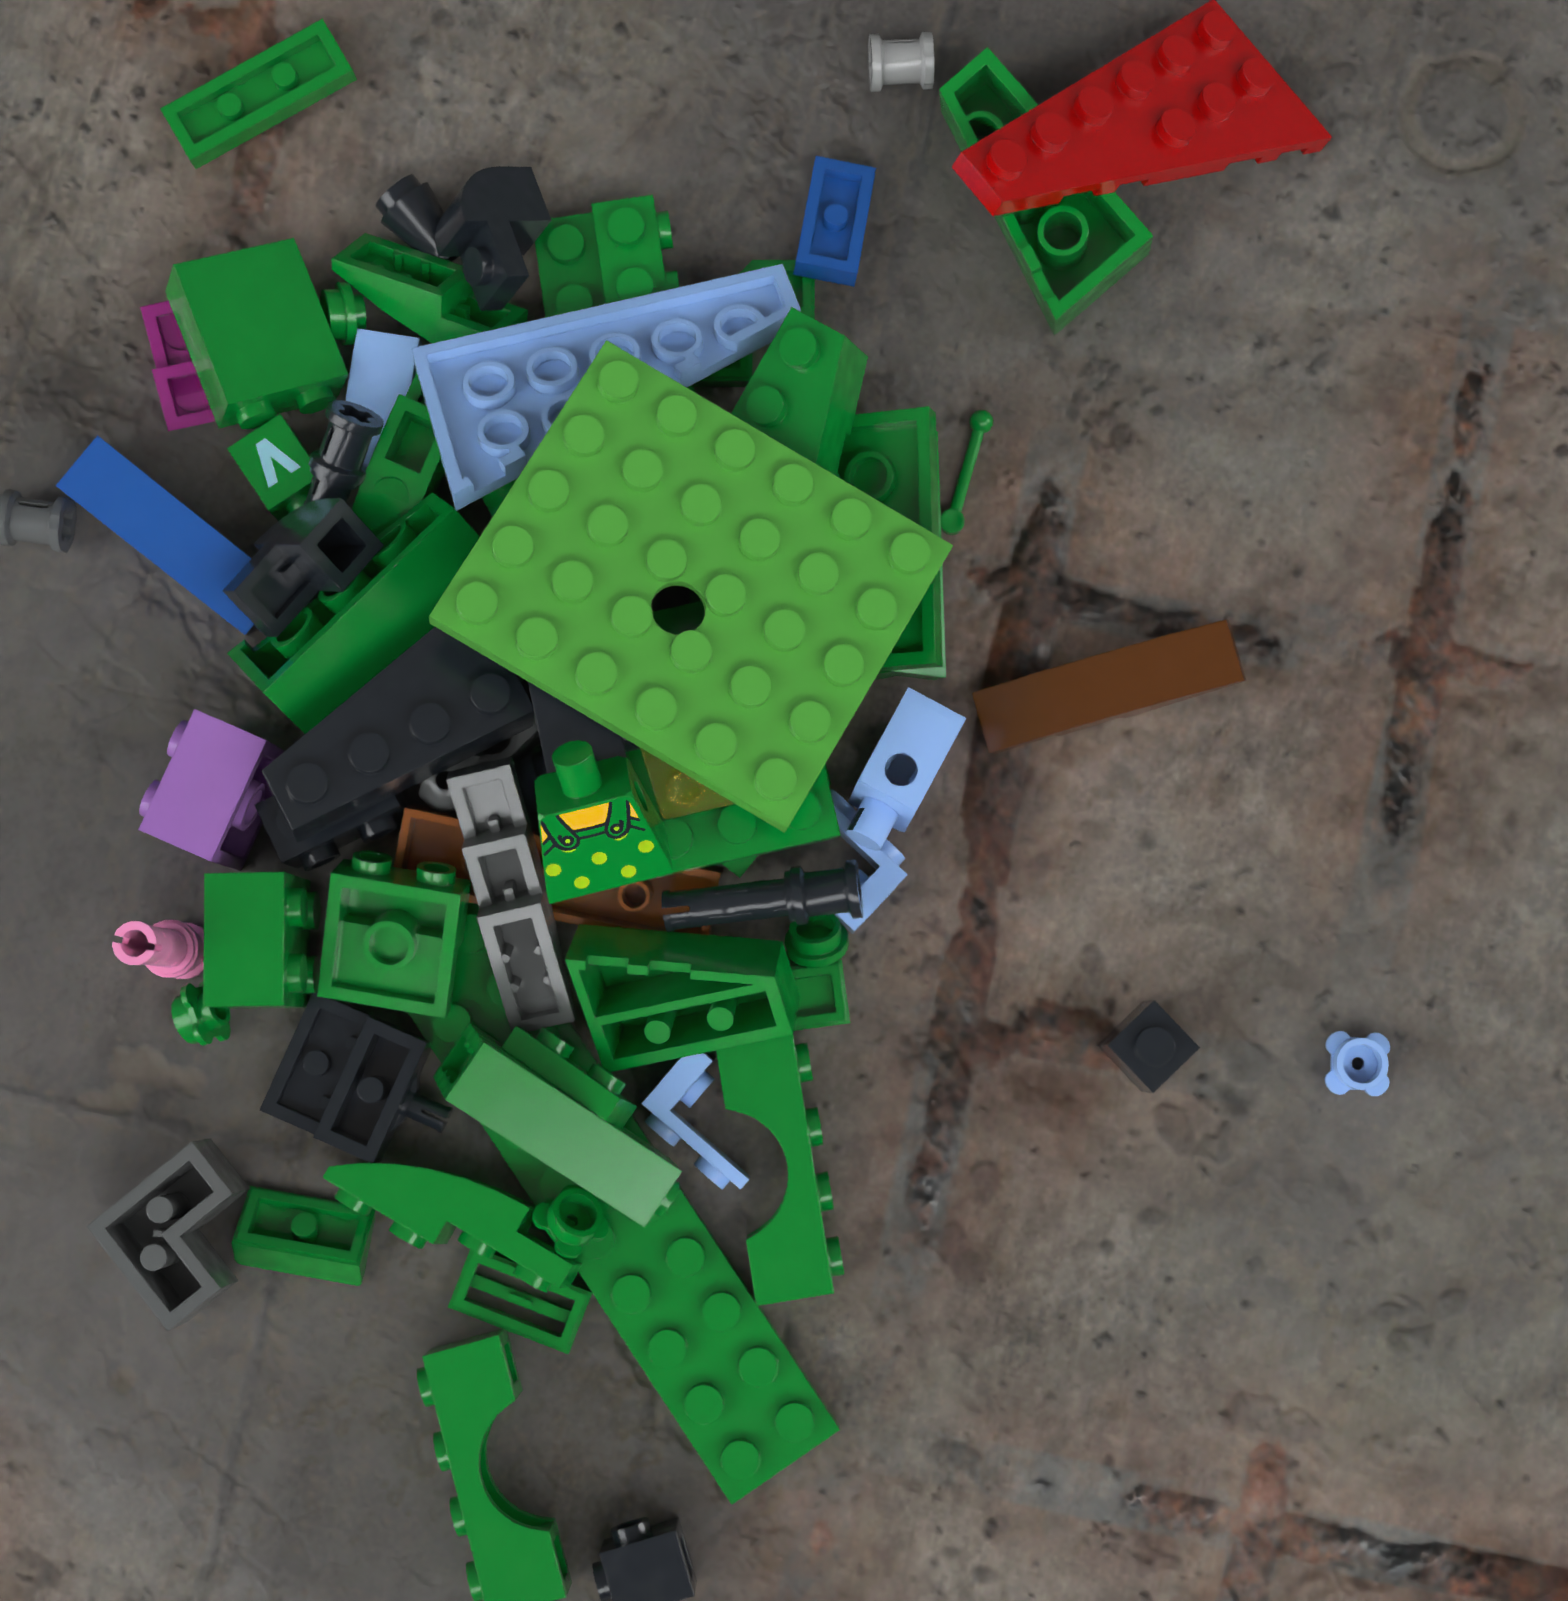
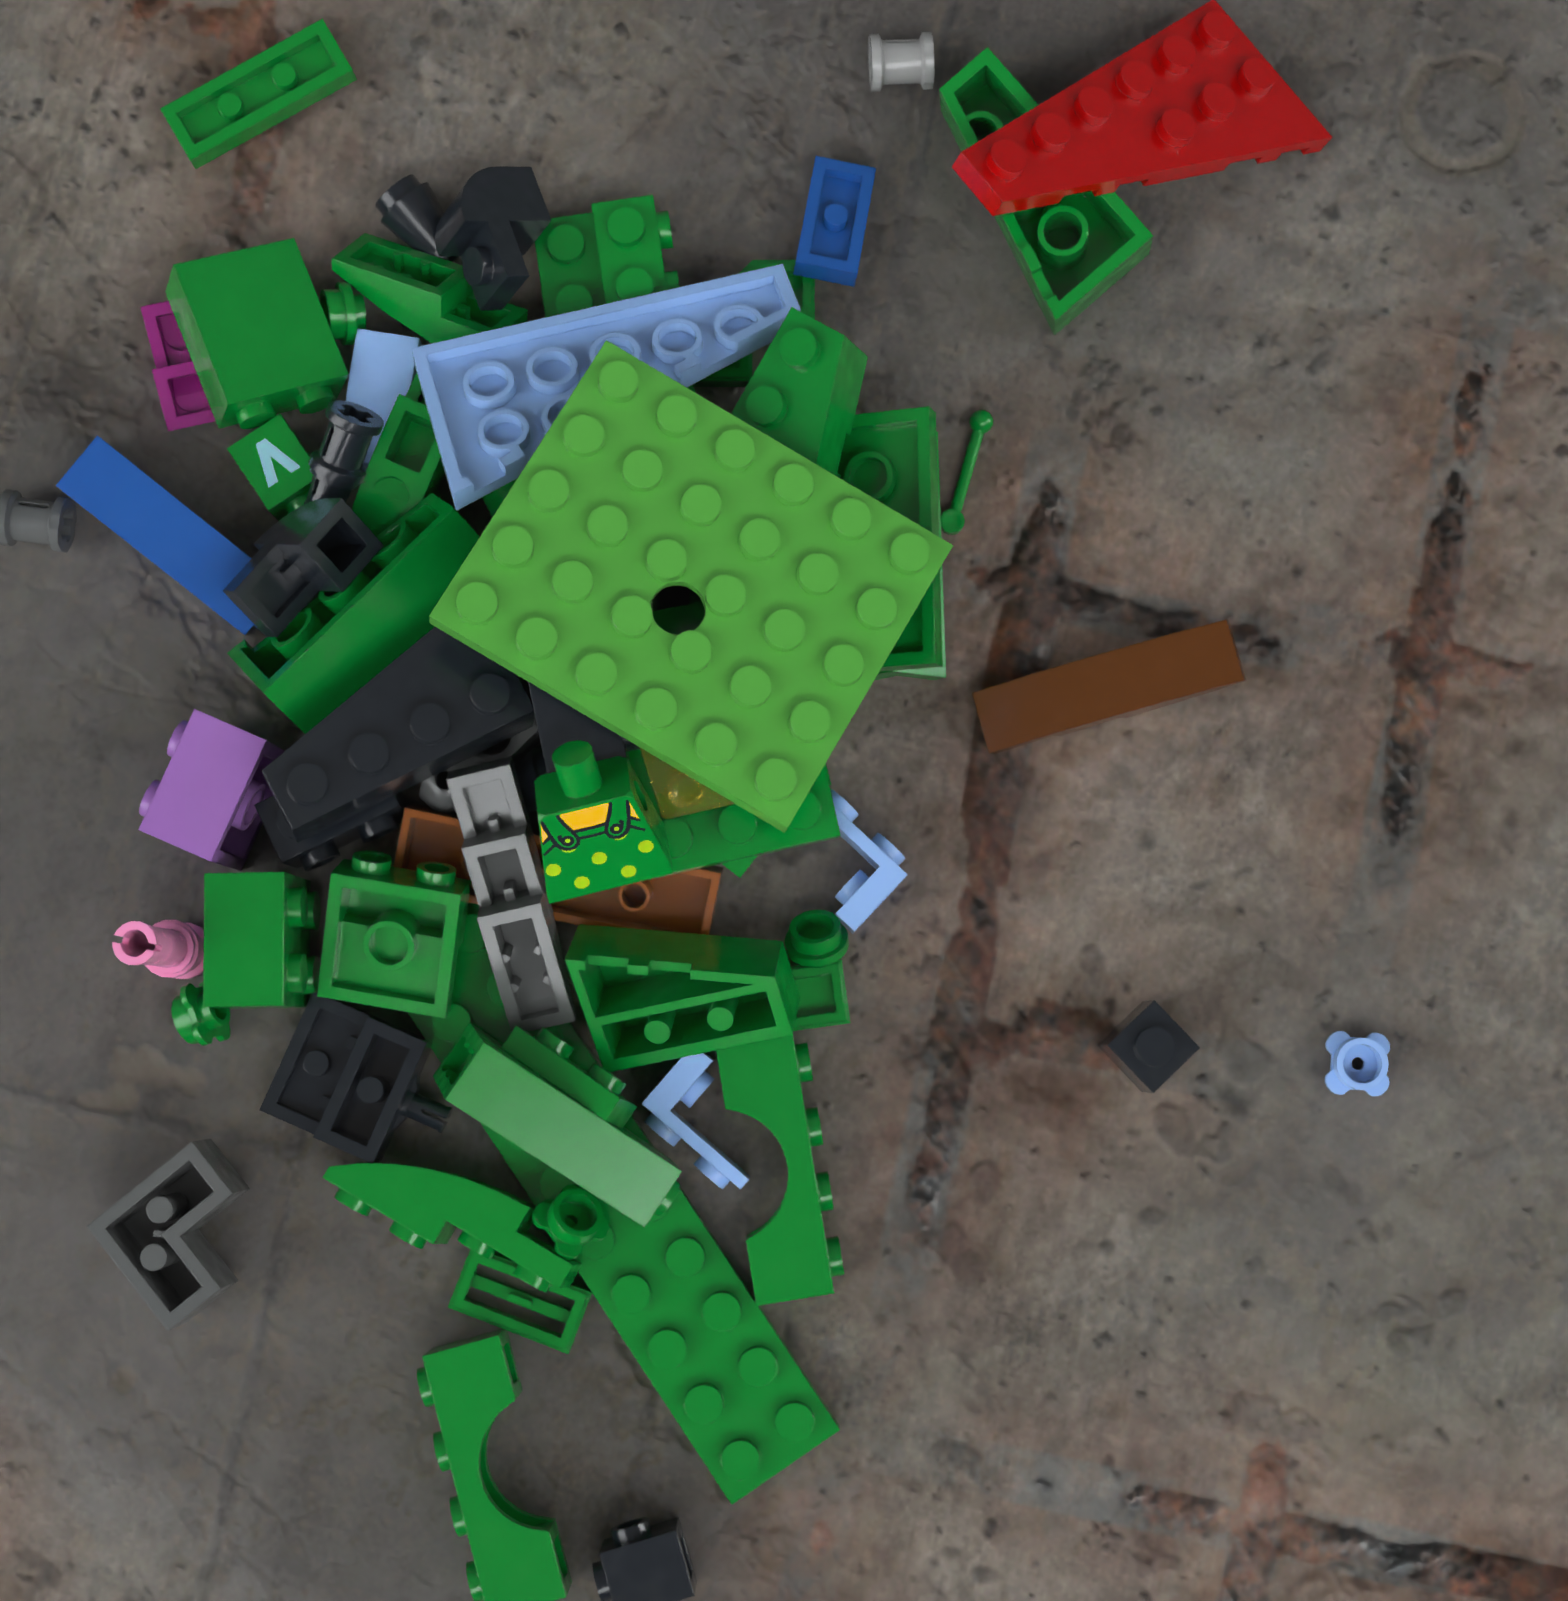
(303, 1236): green slope -> none
(795, 895): black pin -> none
(910, 758): light blue torso -> none

